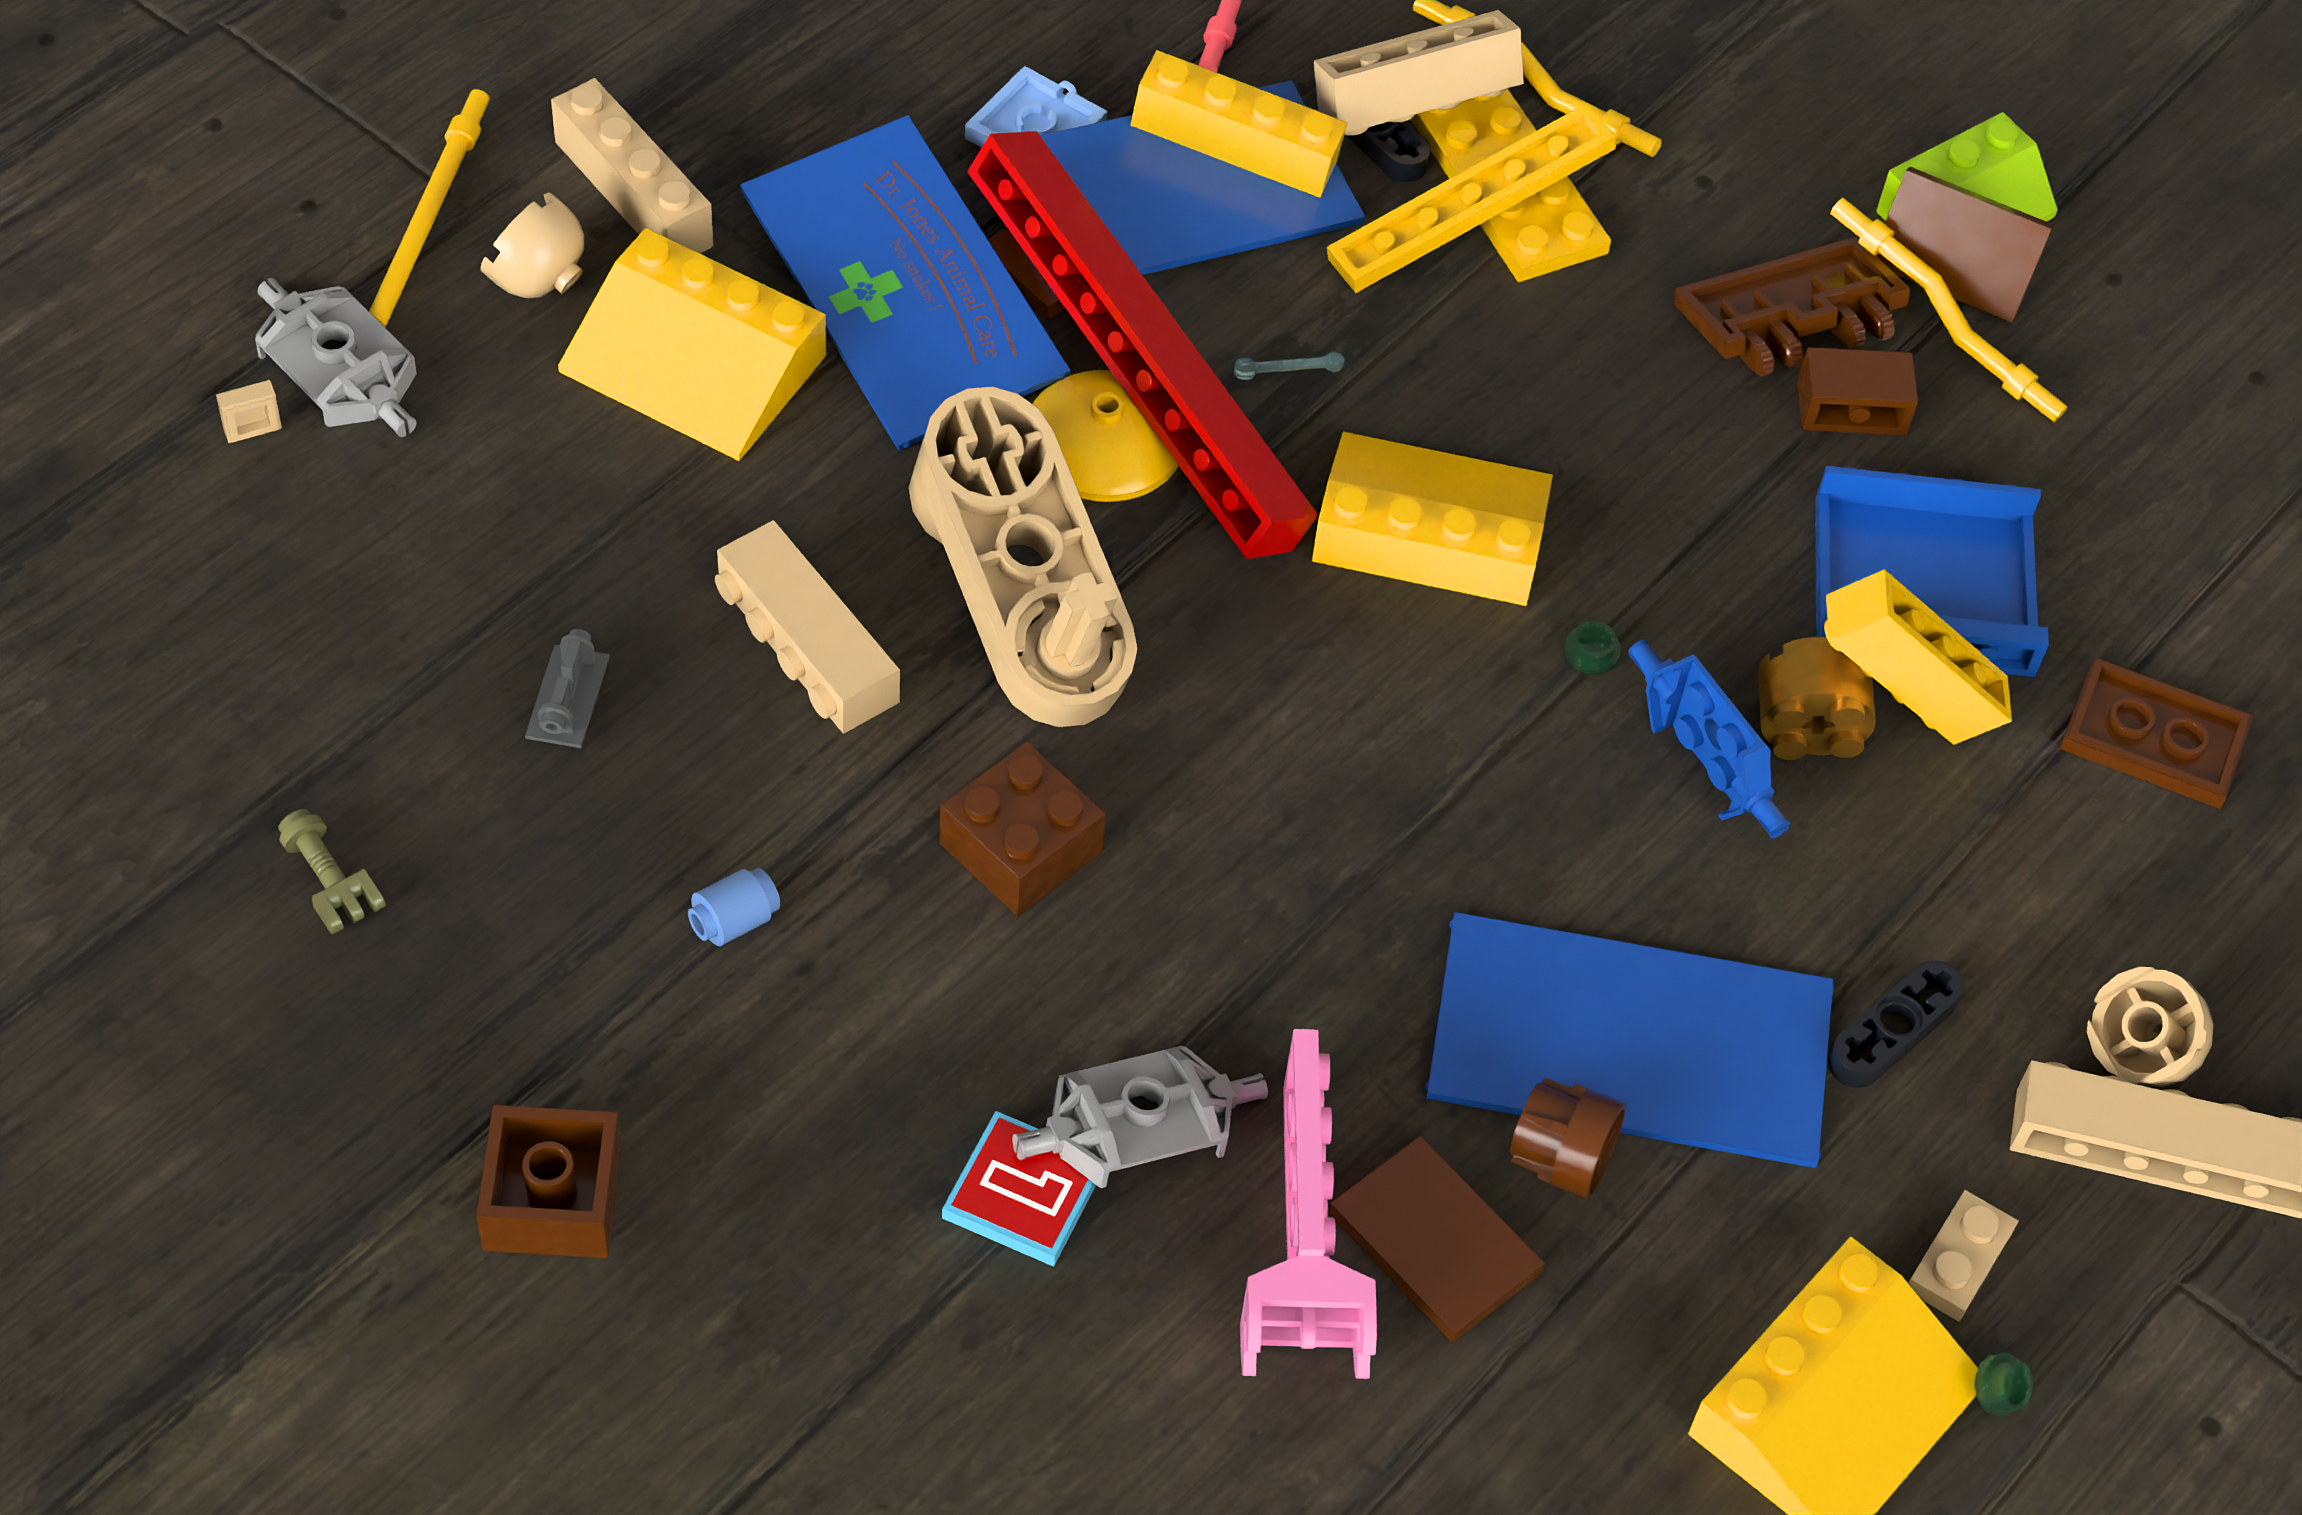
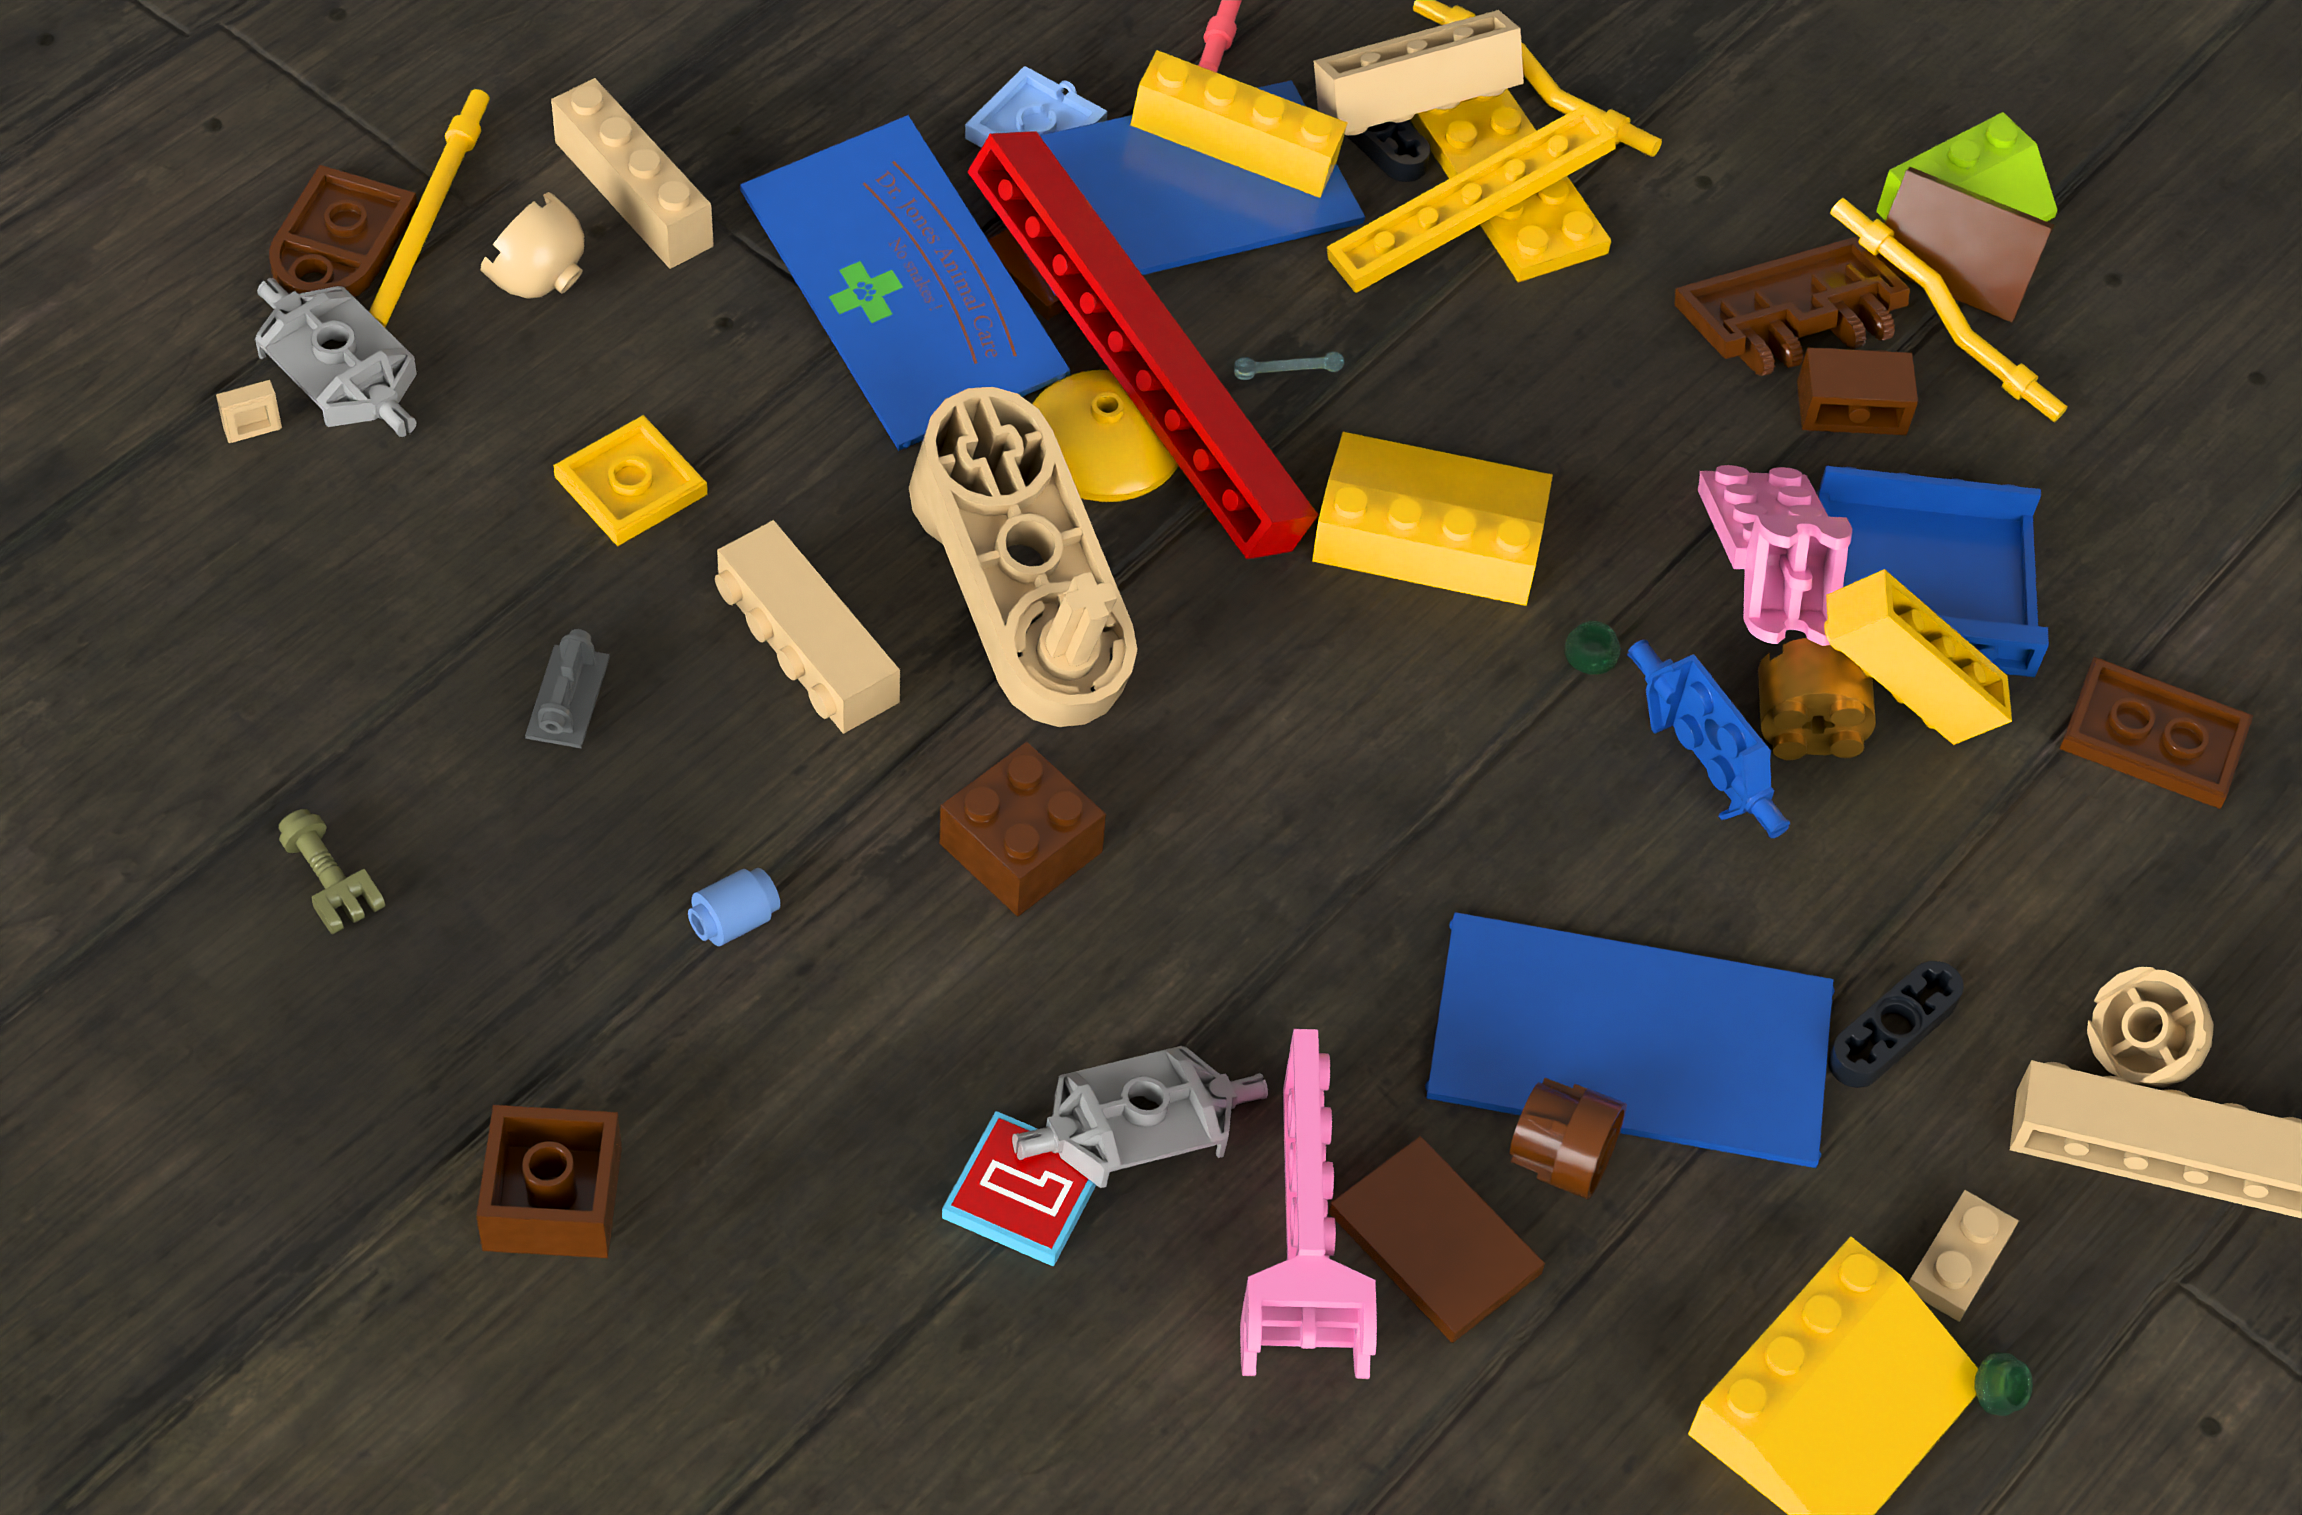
(339, 230): none -> reddish brown tile
(630, 480): none -> yellow tile
(695, 344): yellow slope -> none
(1784, 543): none -> bright pink hinge

